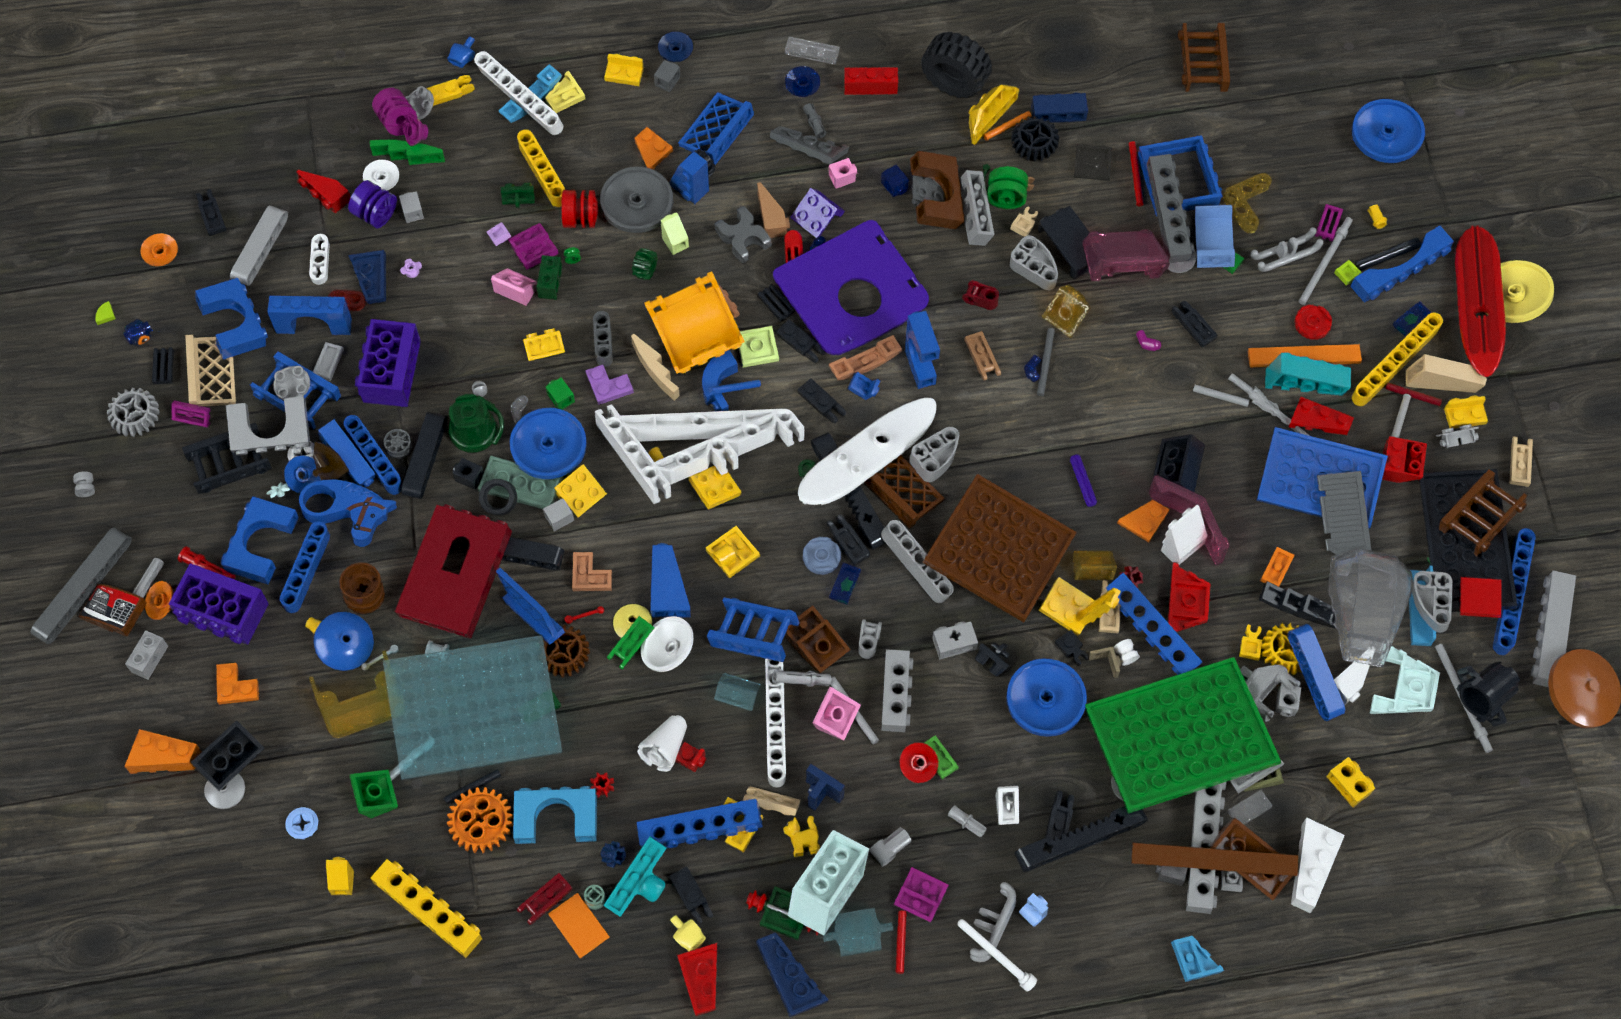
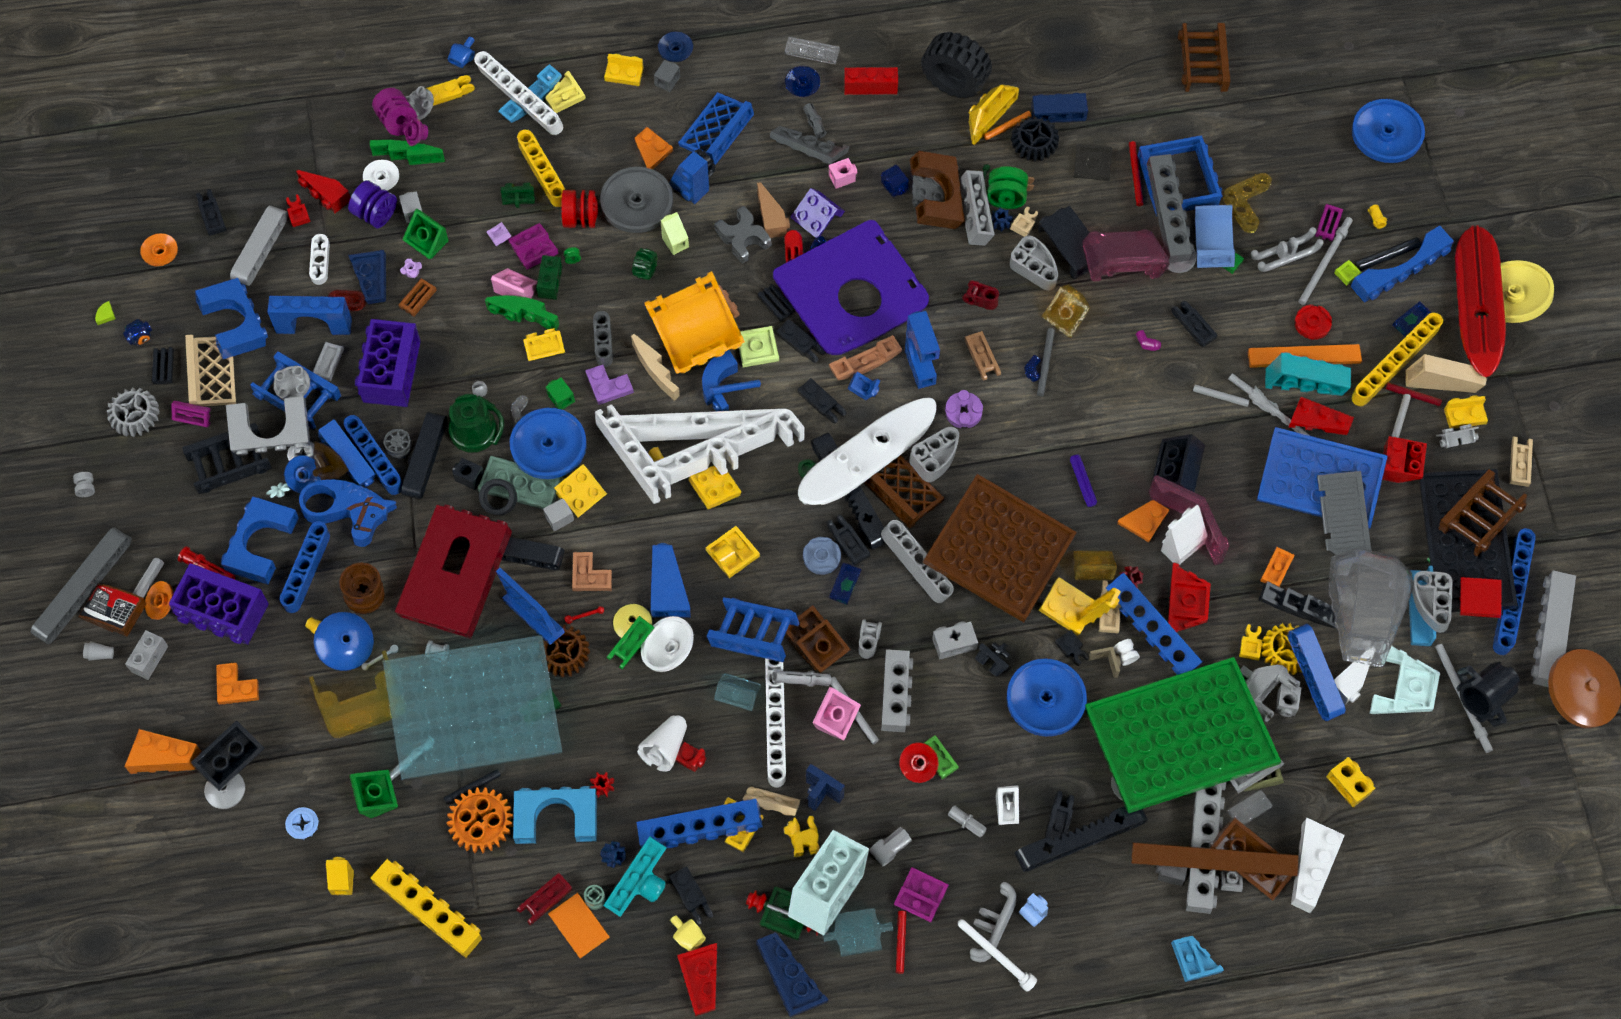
(97, 651): none -> light grey cone
(297, 212): none -> red plate
(423, 299): none -> dark orange tile
(425, 234): none -> green slope
(517, 307): none -> green slope
(964, 419): none -> medium lavender plate
(1001, 219): none -> dark blue gear

